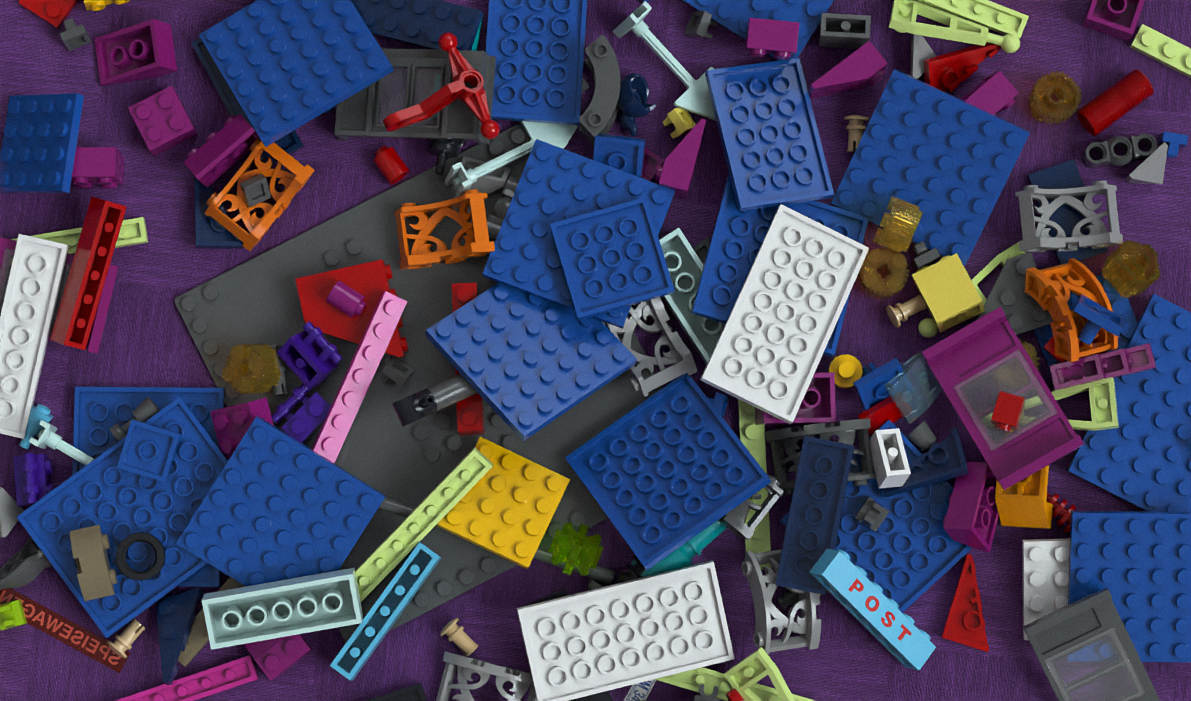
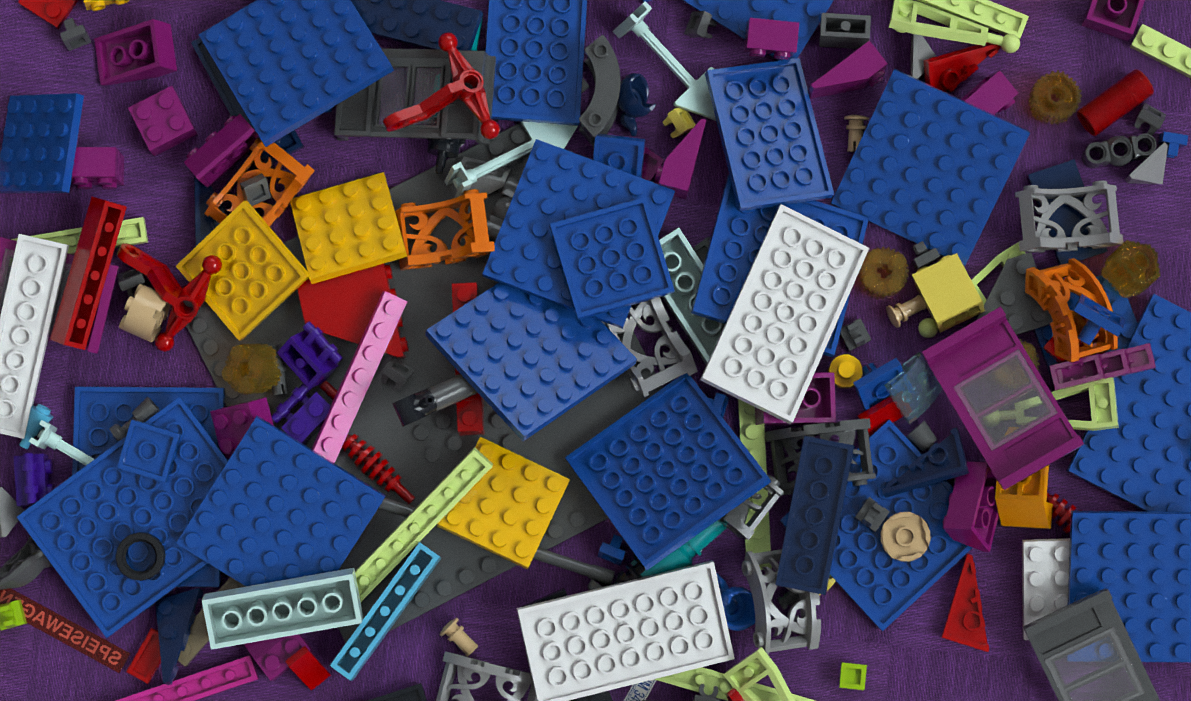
(93, 567): dark tan brick -> none
(126, 638): tan pin -> none
(130, 279): none -> dark grey tile
(145, 313): none -> tan brick
(147, 658): none -> red tile
(170, 290): none -> red piece
(254, 273): none -> yellow plate
(307, 668): none -> red tile
(346, 299): magenta brick -> none
(348, 228): none -> yellow plate
(378, 469): none -> red piece
(390, 164): red brick -> none
(575, 549): clear neon green gear -> none
(612, 552): none -> blue tile
(737, 606): none -> blue hair
(852, 676): none -> lime tile
(854, 335): none -> dark grey tile
(873, 608): medium azure brick -> none
(889, 458): white brick -> none
(898, 225): clear yellow brick -> none
(905, 536): none -> tan tile
(1007, 411): red brick -> none
(1151, 116): none -> dark grey tile

